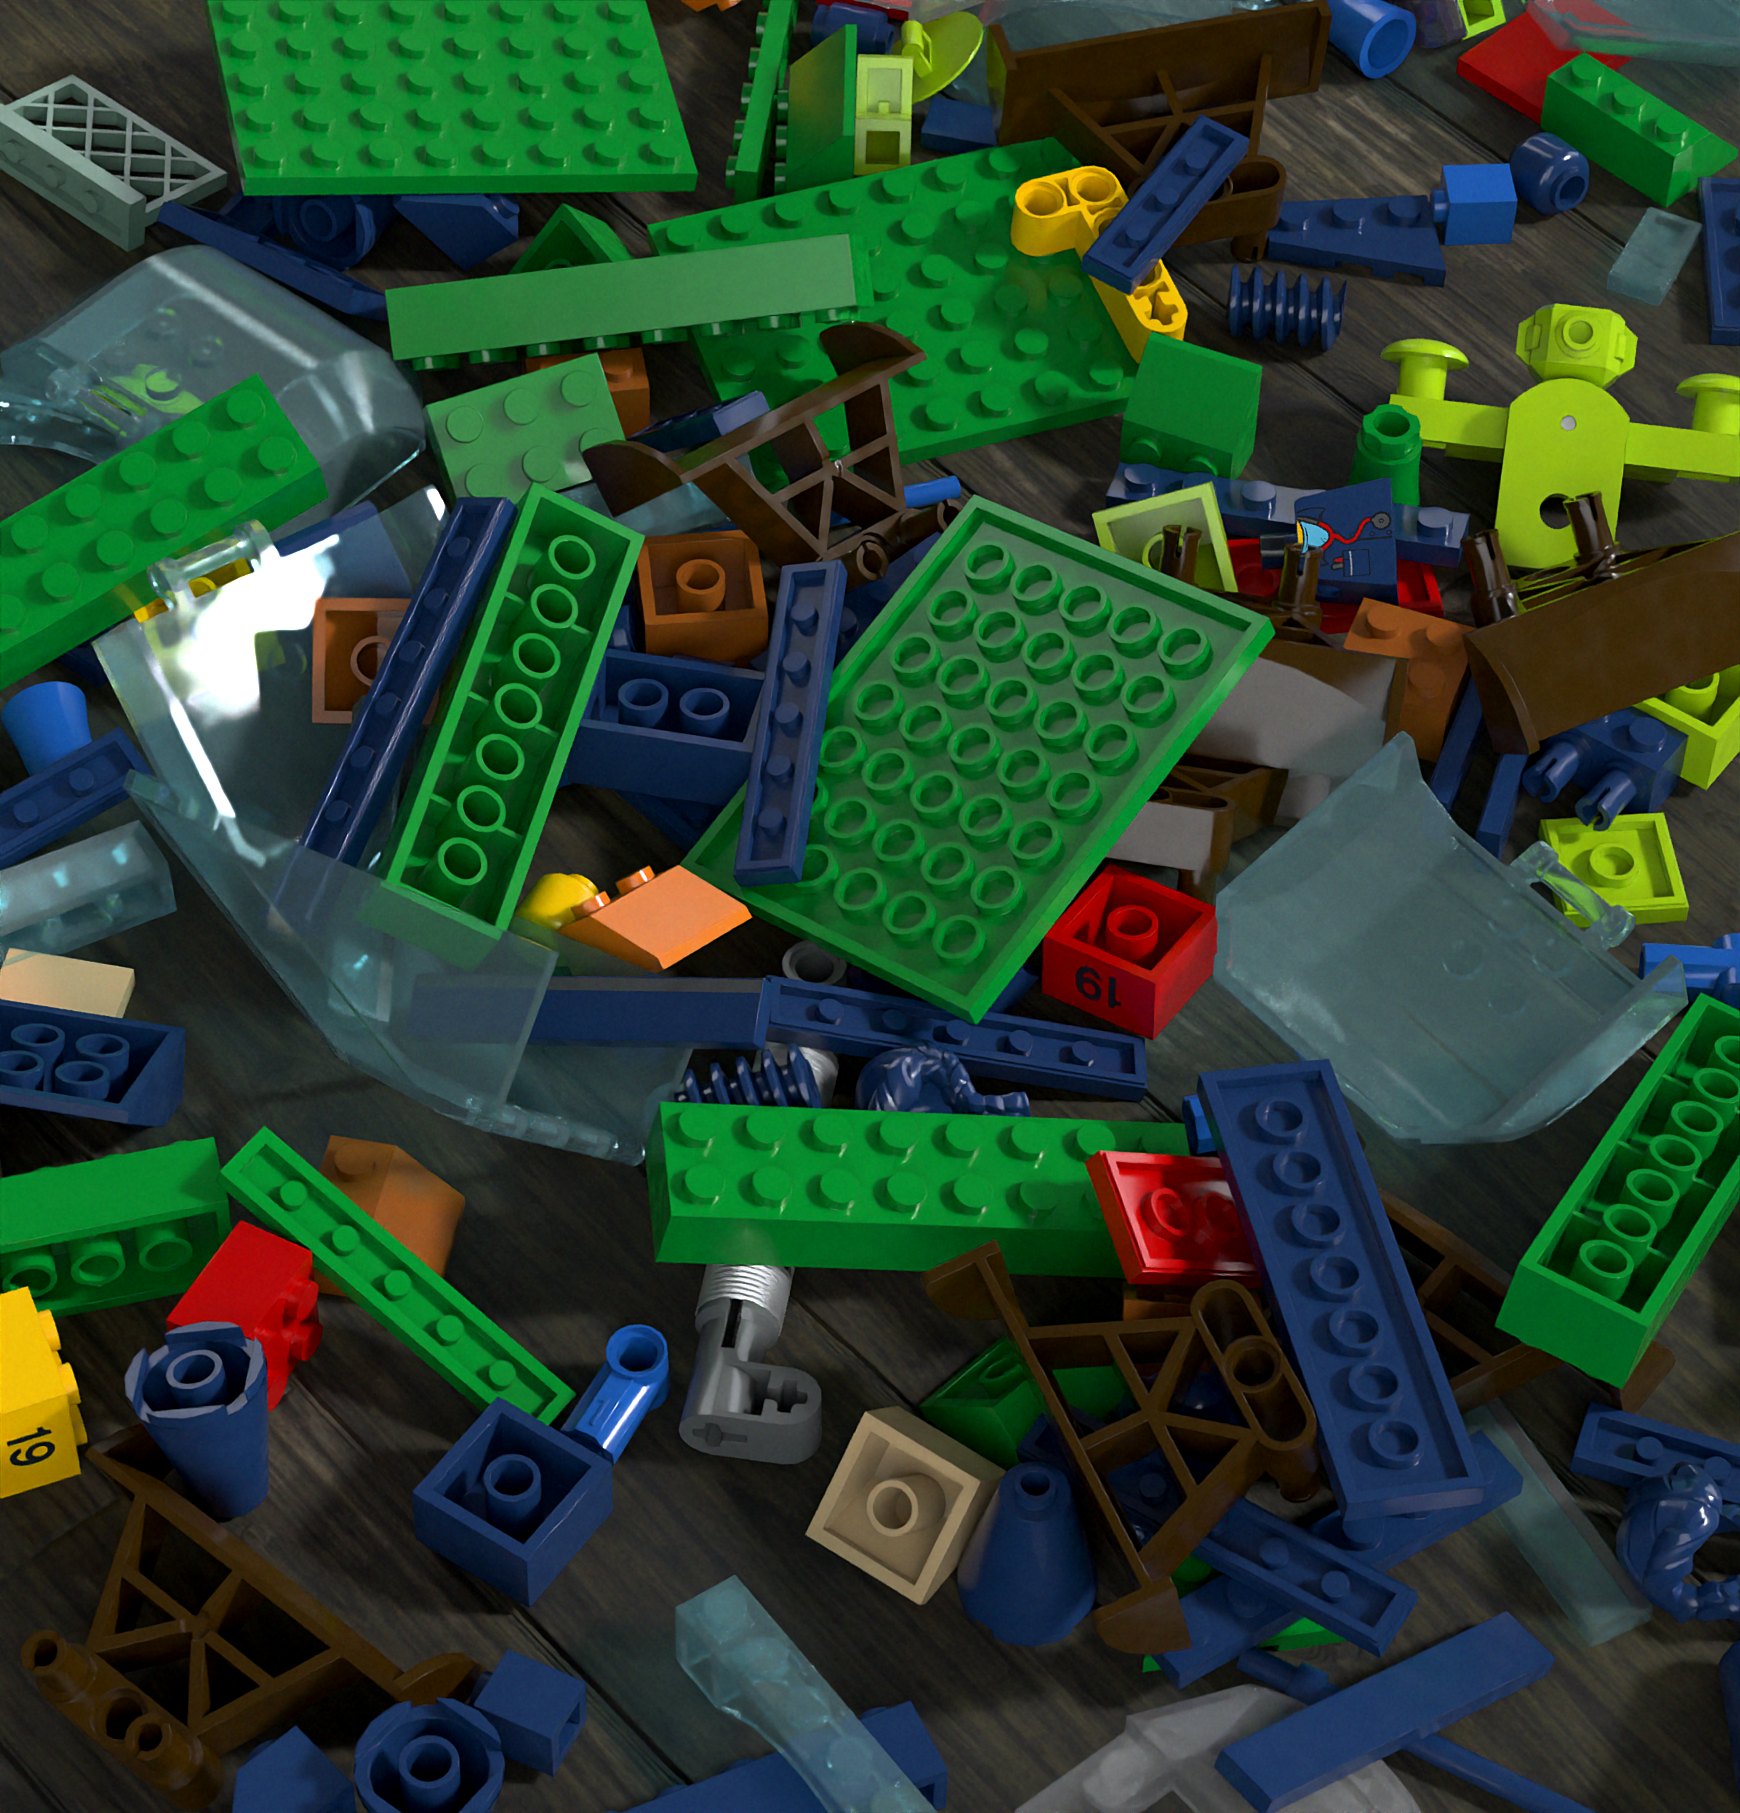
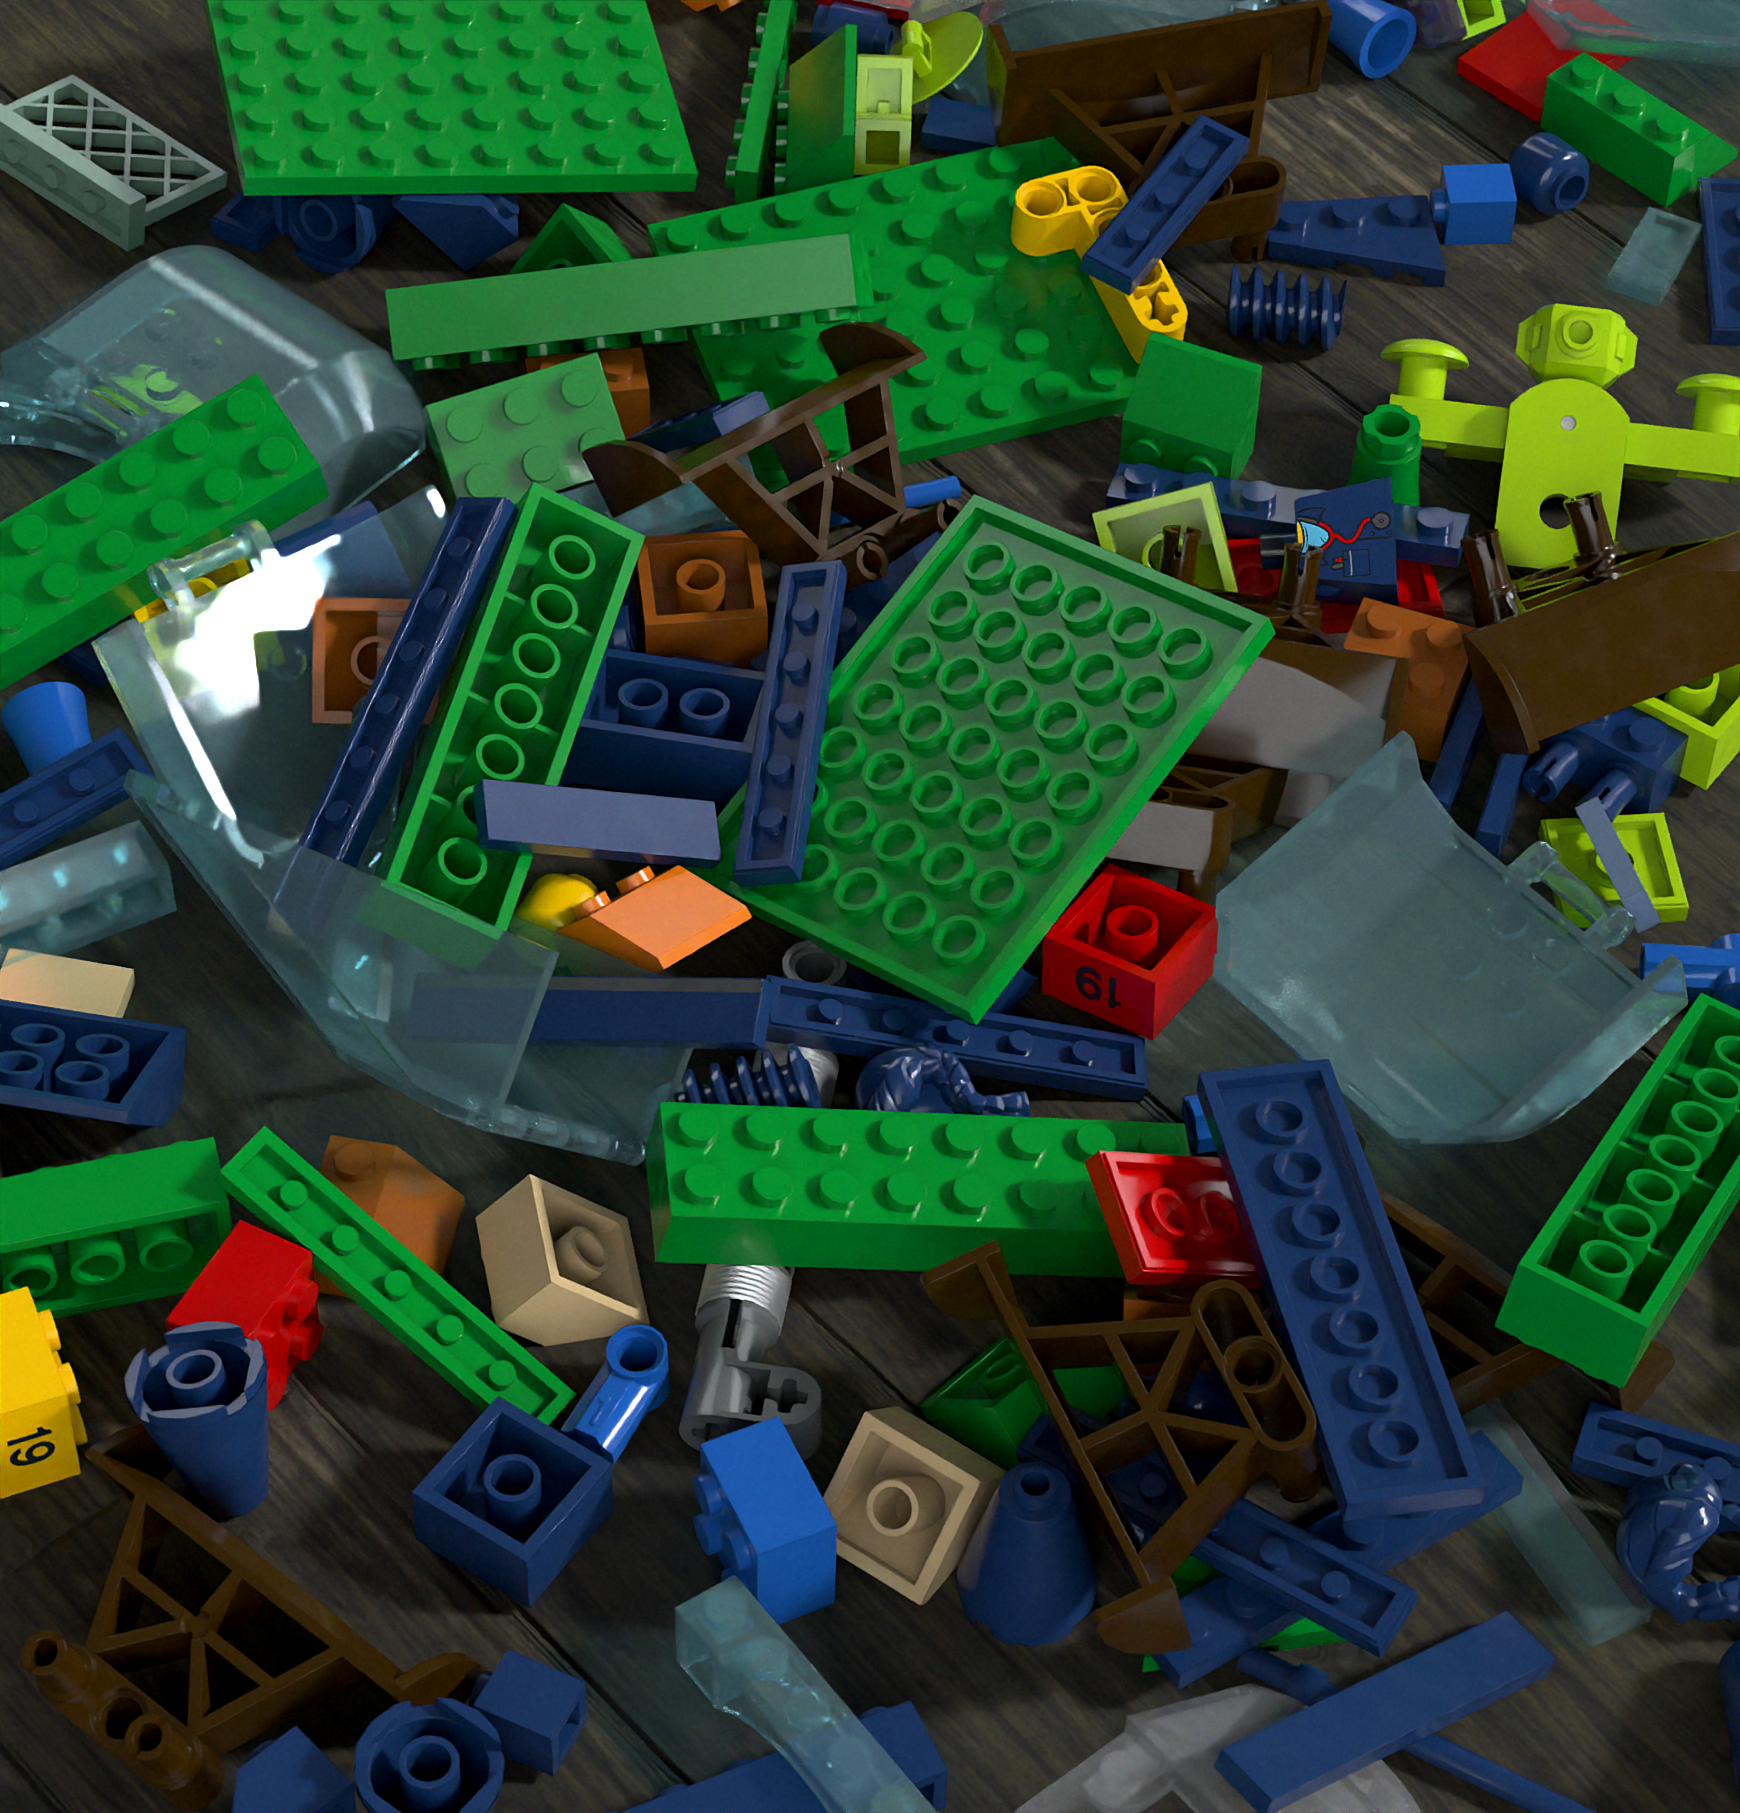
(276, 260): dark blue tile -> none
(559, 1265): none -> tan slope
(596, 824): none -> dark blue tile
(766, 1520): none -> blue brick
(1617, 864): none -> sand blue tile

